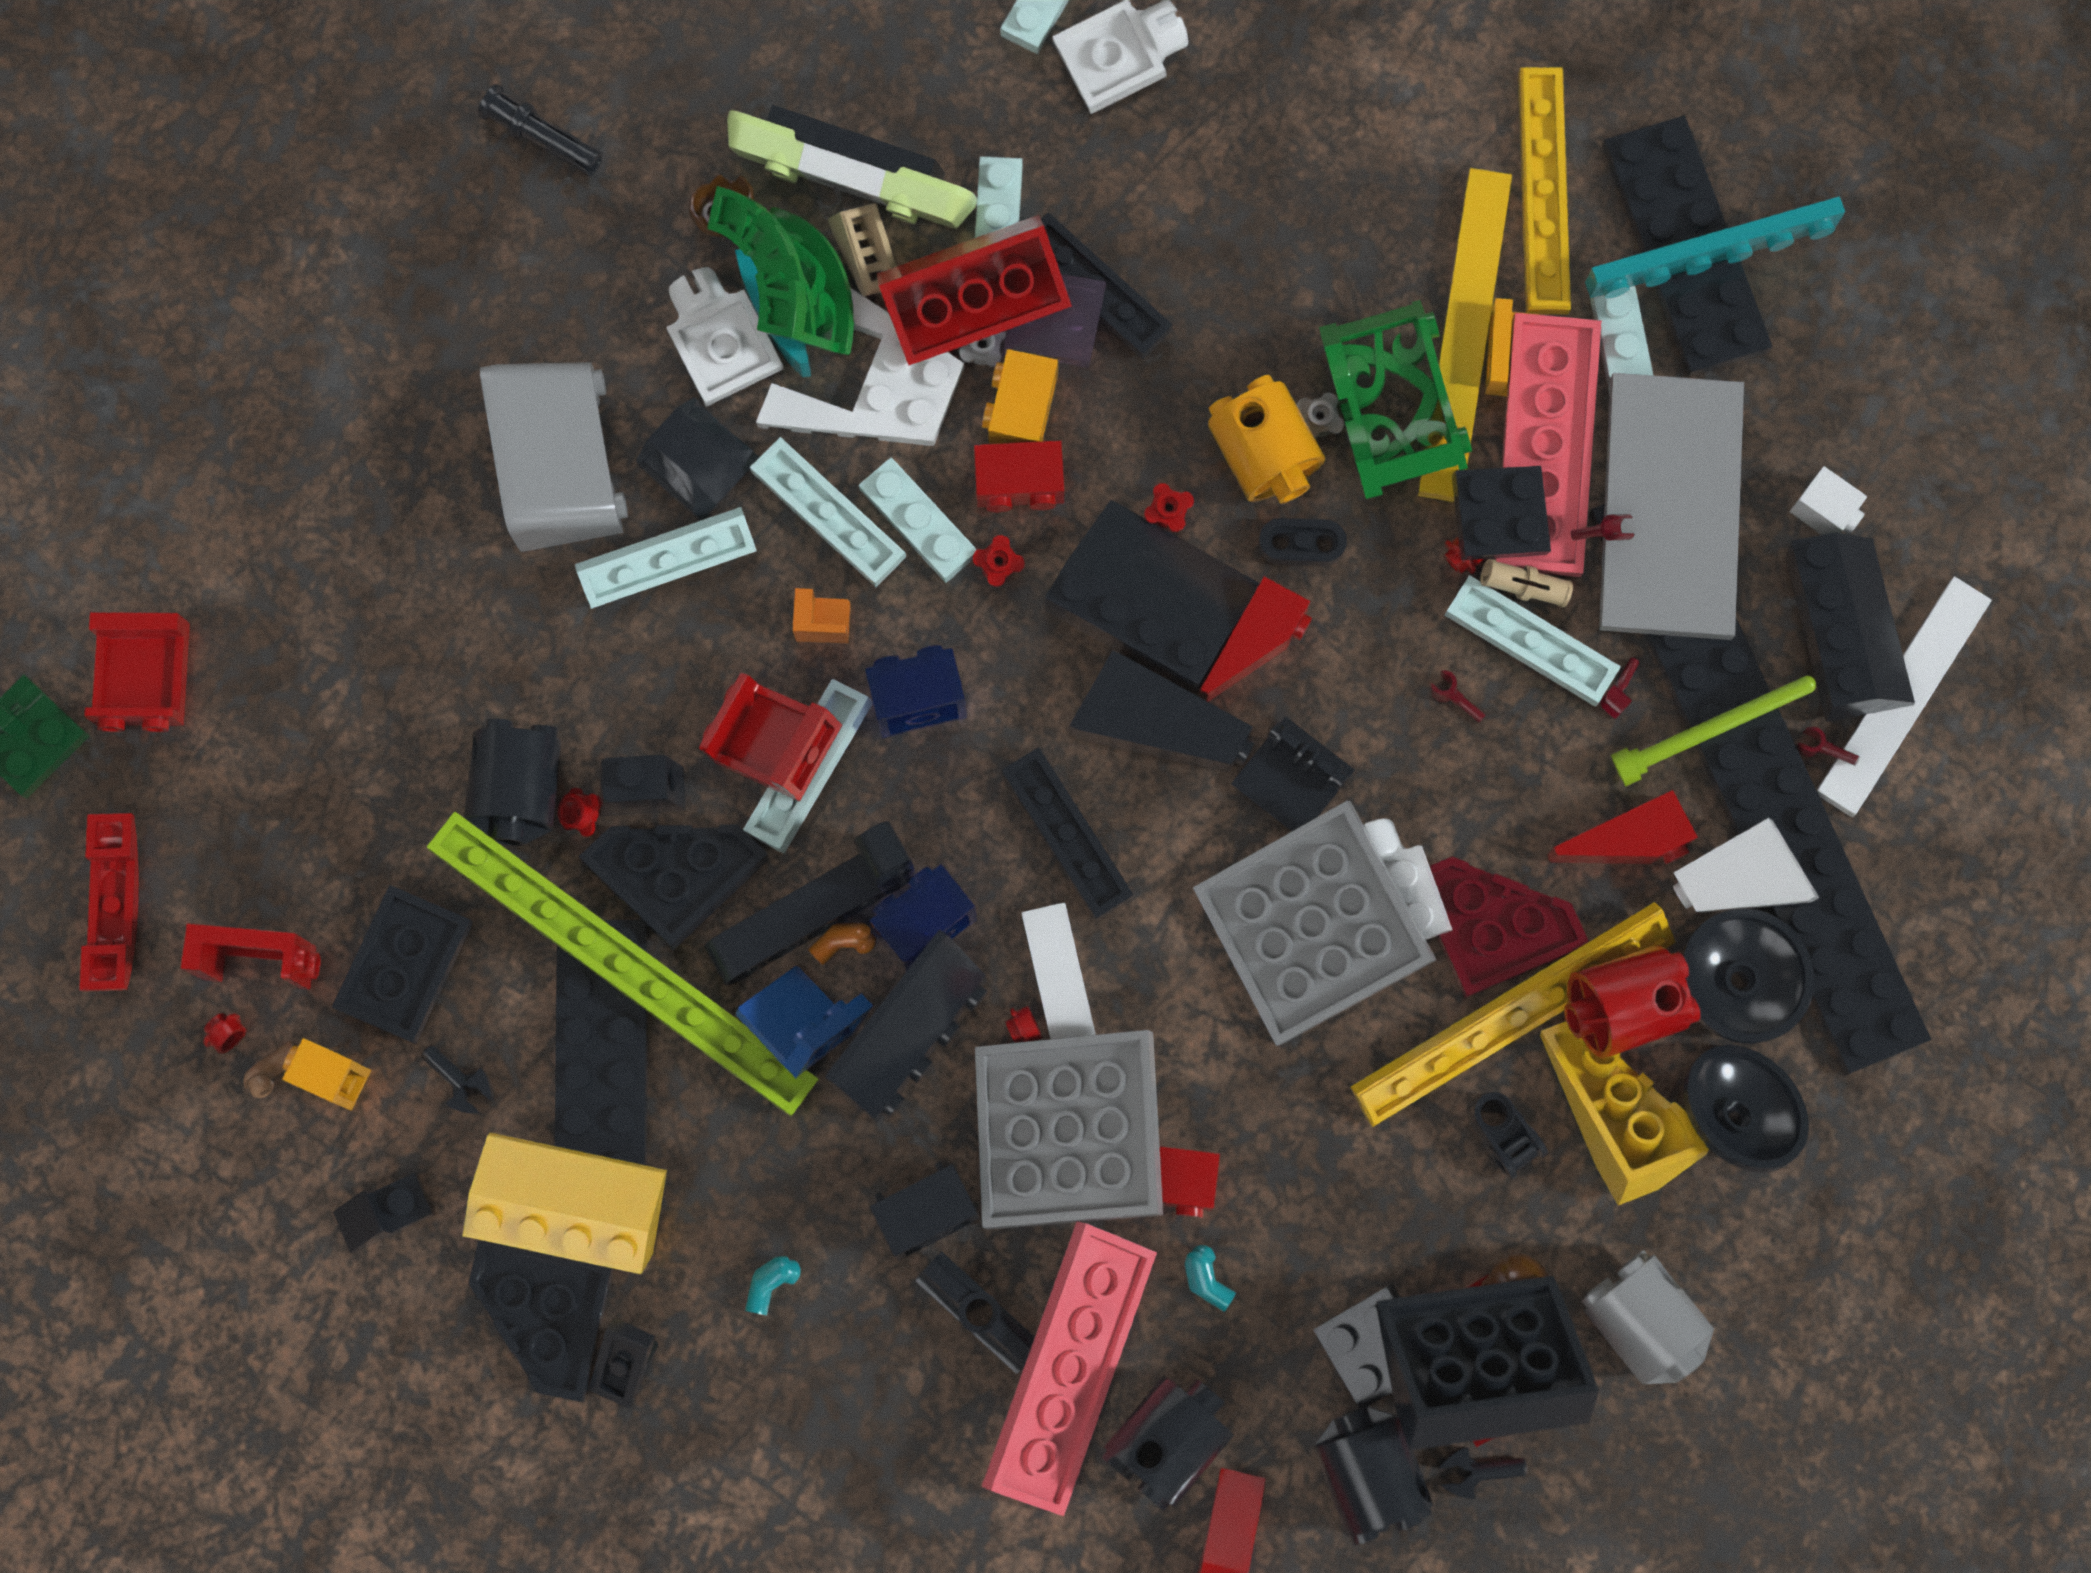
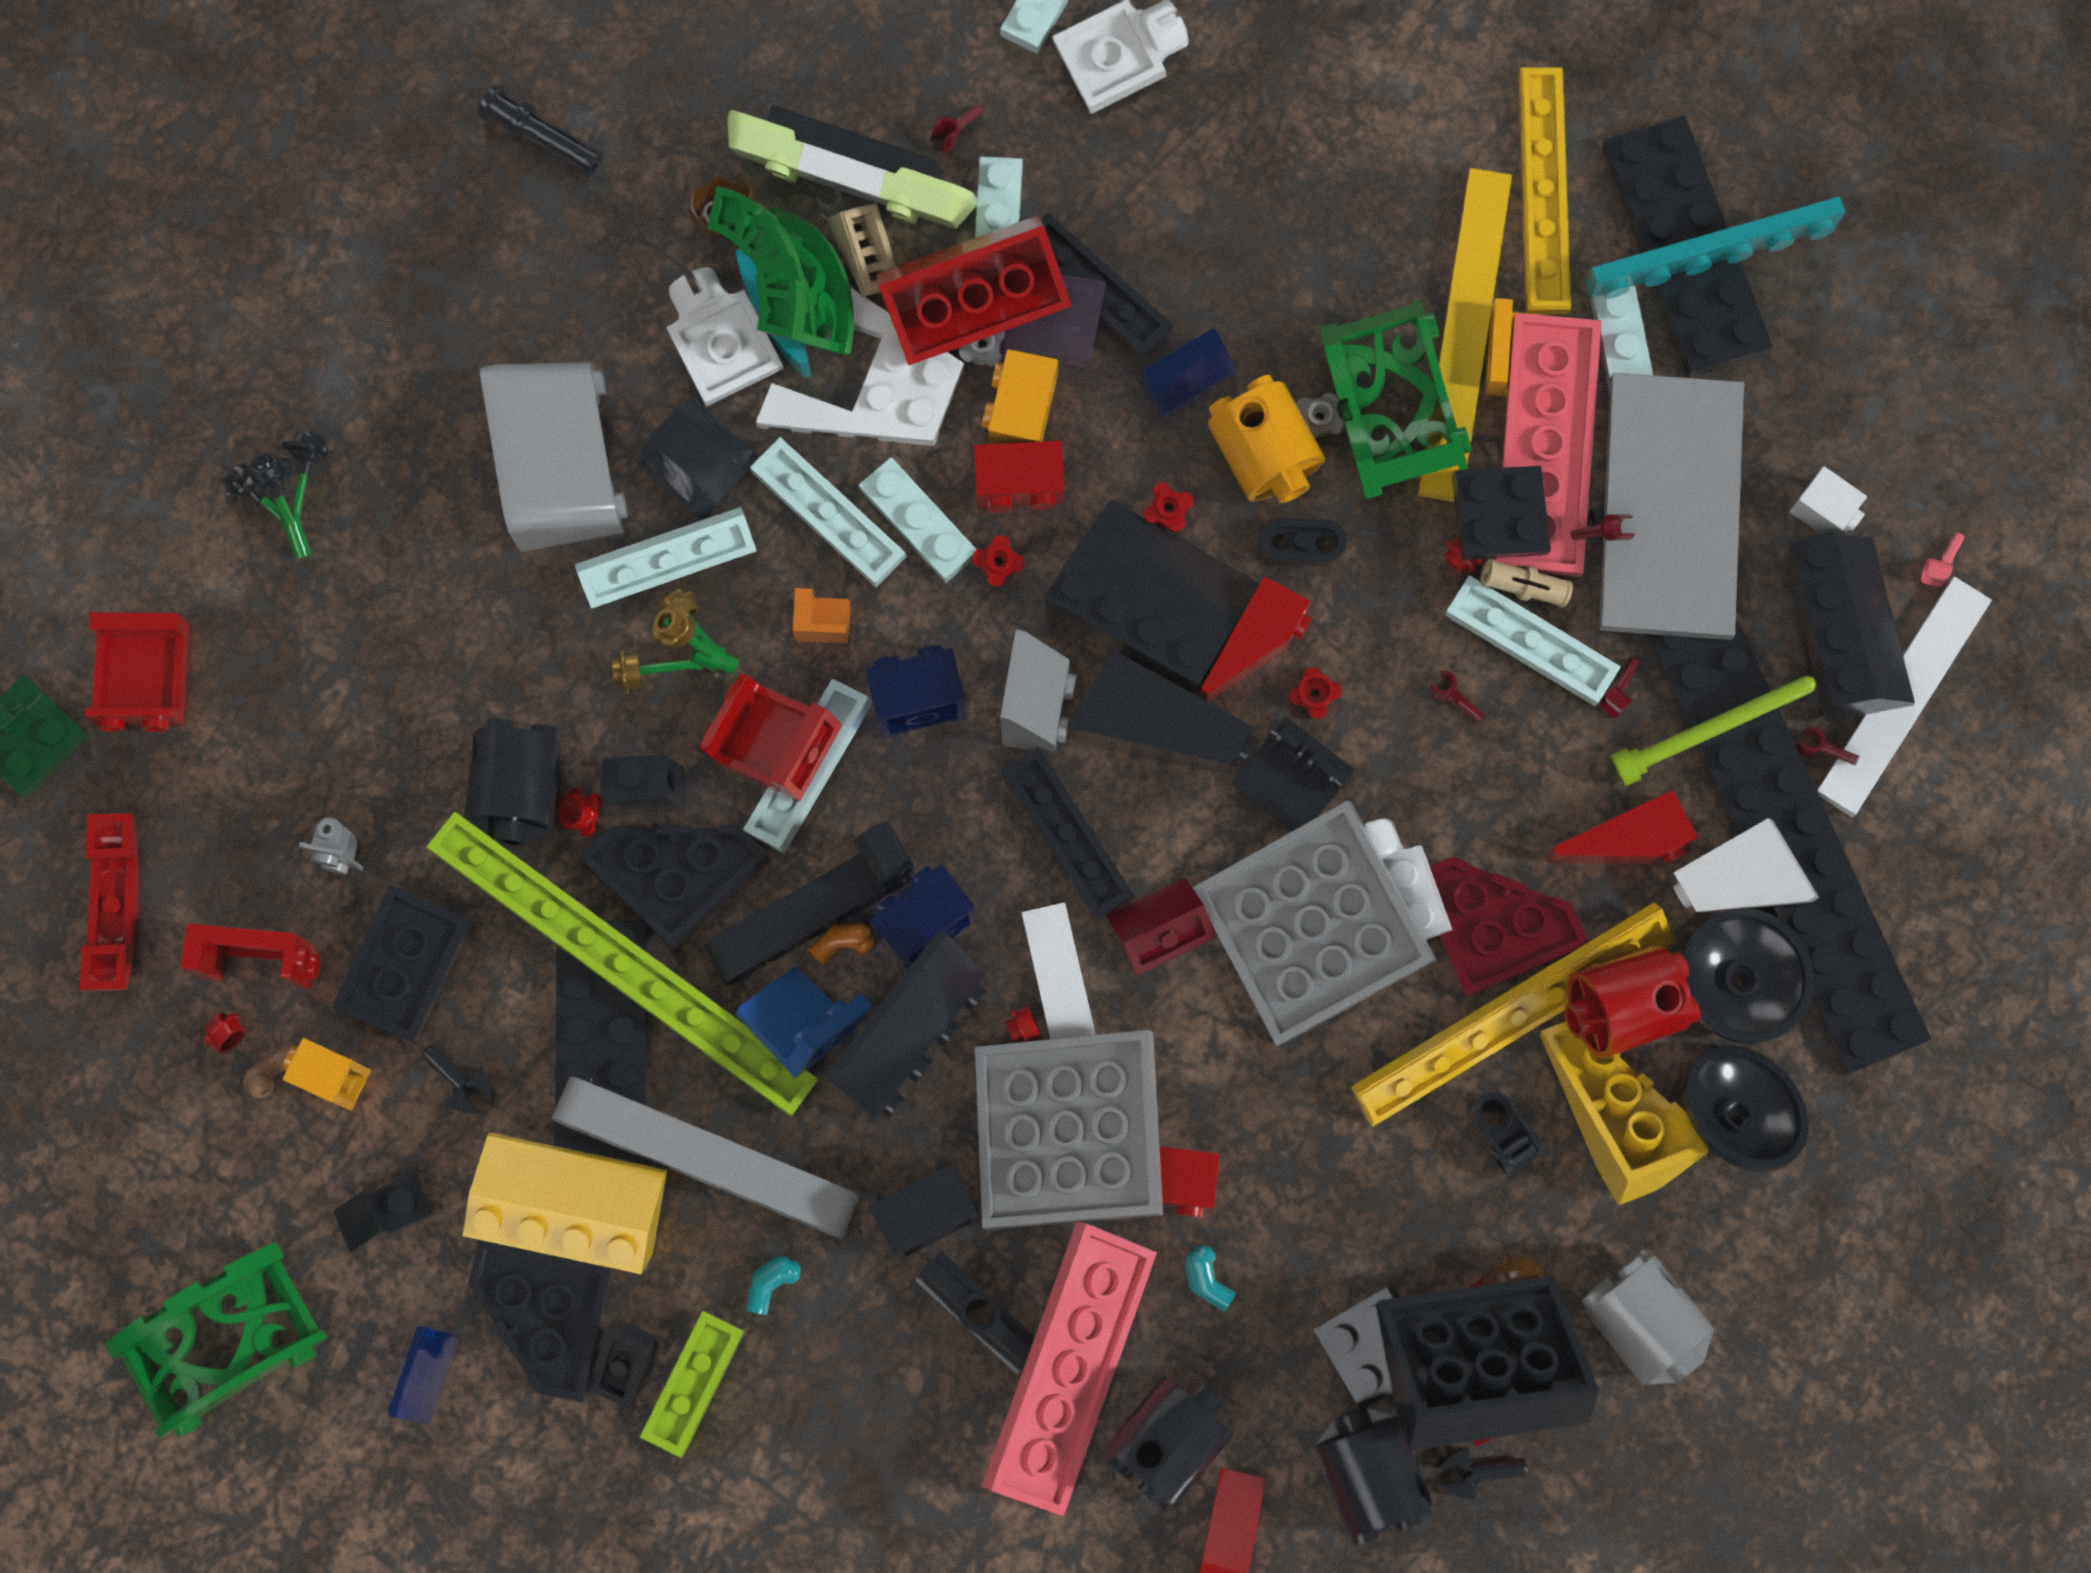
(148, 1340): none -> green fence
(266, 477): none -> black plant
(333, 847): none -> light grey hinge
(423, 1375): none -> clear blue slope
(674, 629): none -> plant
(692, 1384): none -> lime plate
(706, 1157): none -> light grey beam
(950, 128): none -> dark red hand
(1035, 696): none -> light grey slope
(1162, 926): none -> dark red panel
(1188, 371): none -> clear blue slope
(1311, 681): none -> red plate
(1936, 571): none -> coral hand

